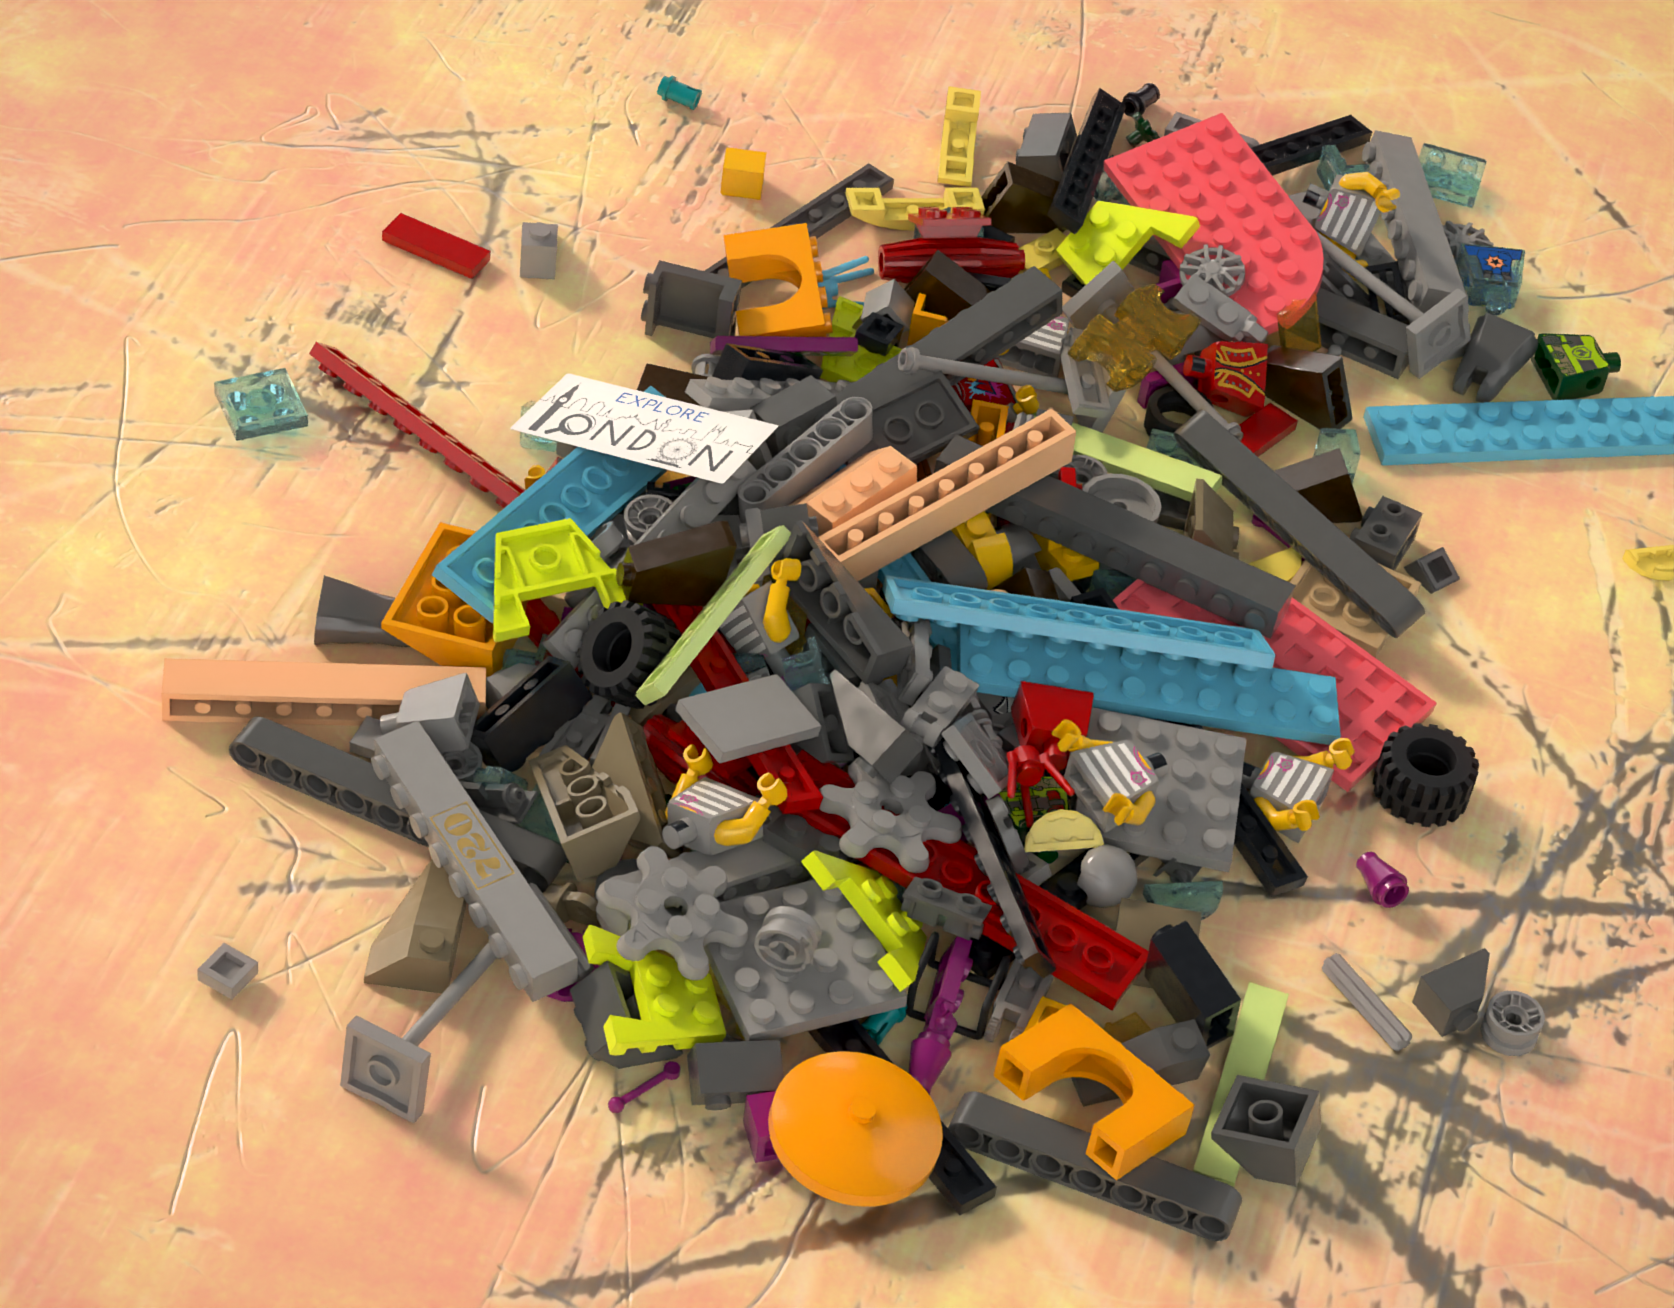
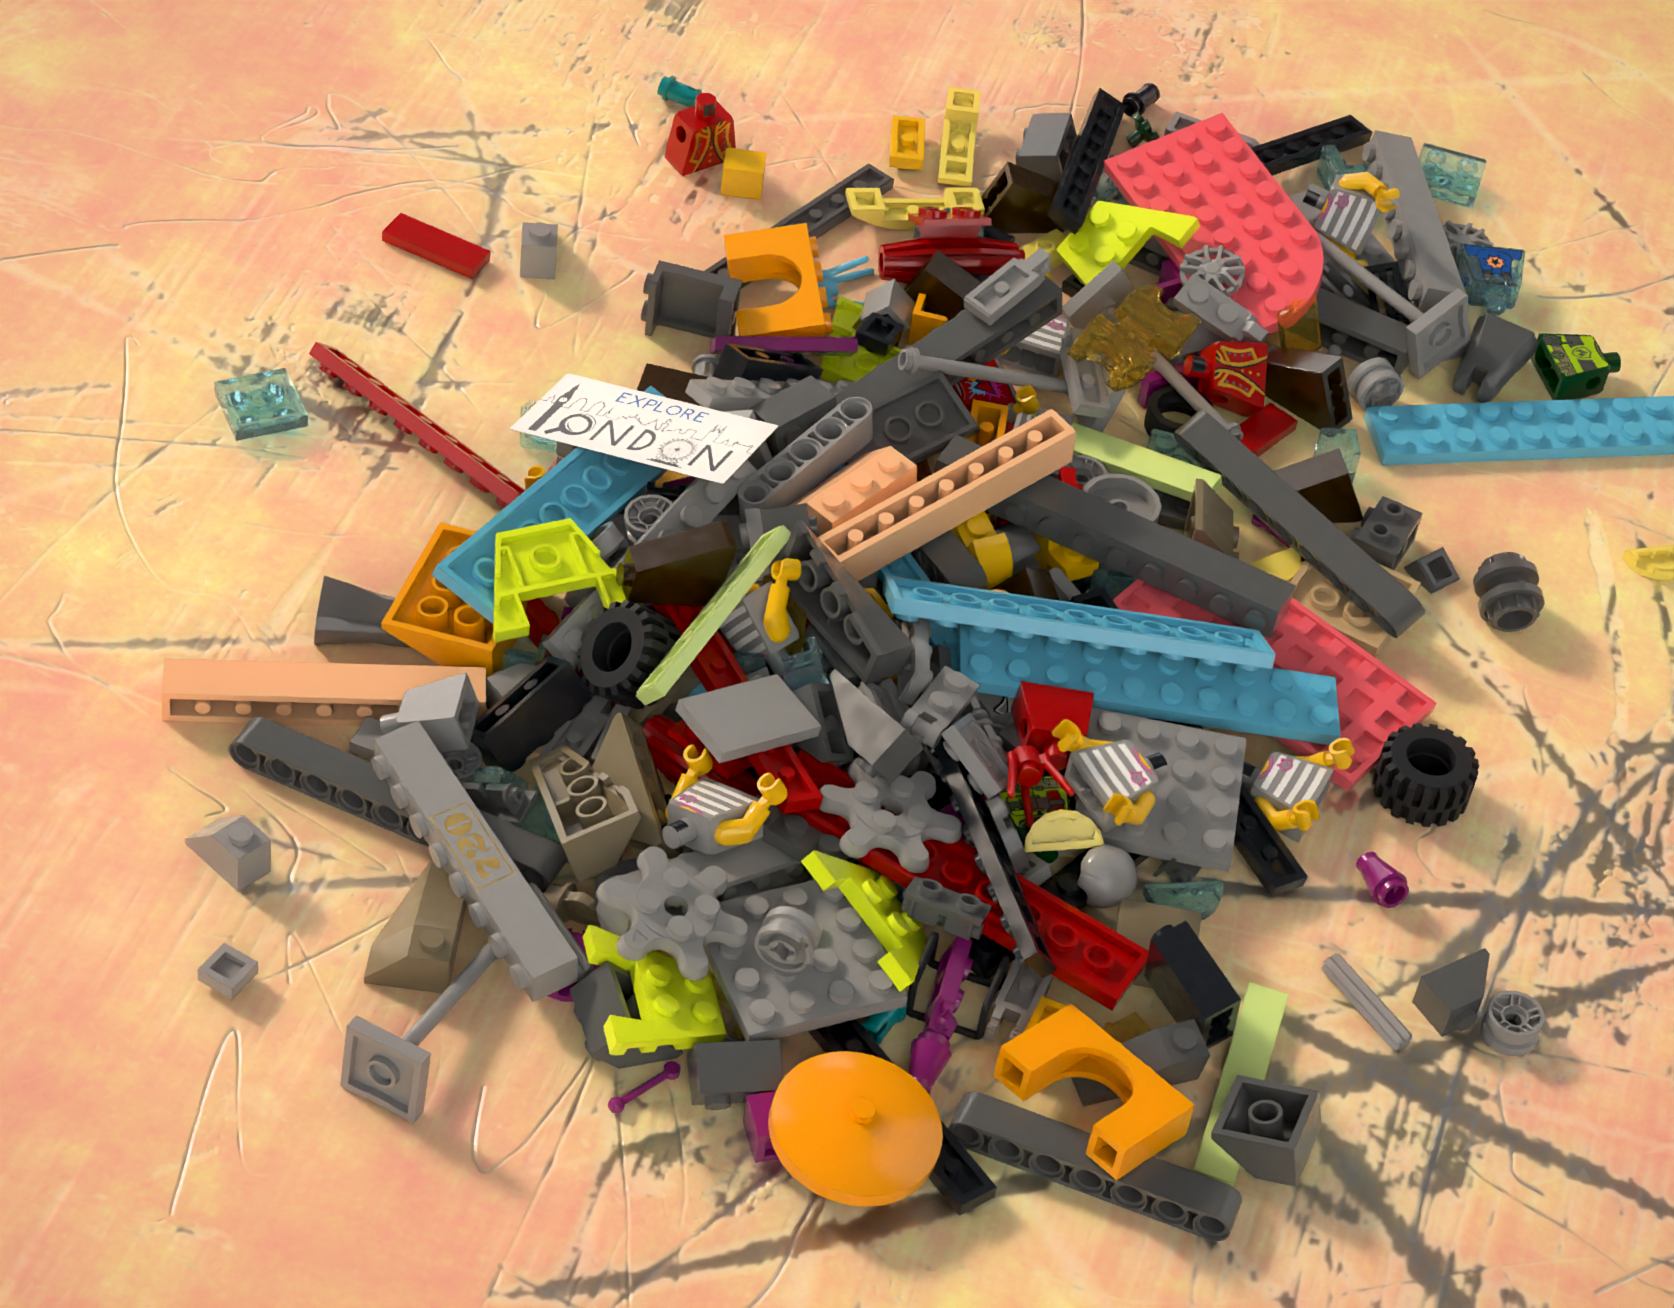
(233, 850): none -> light grey slope
(700, 136): none -> red torso
(907, 142): none -> yellow plate
(1008, 286): none -> light grey hinge
(1375, 383): none -> light grey wheel
(1508, 591): none -> dark grey piece

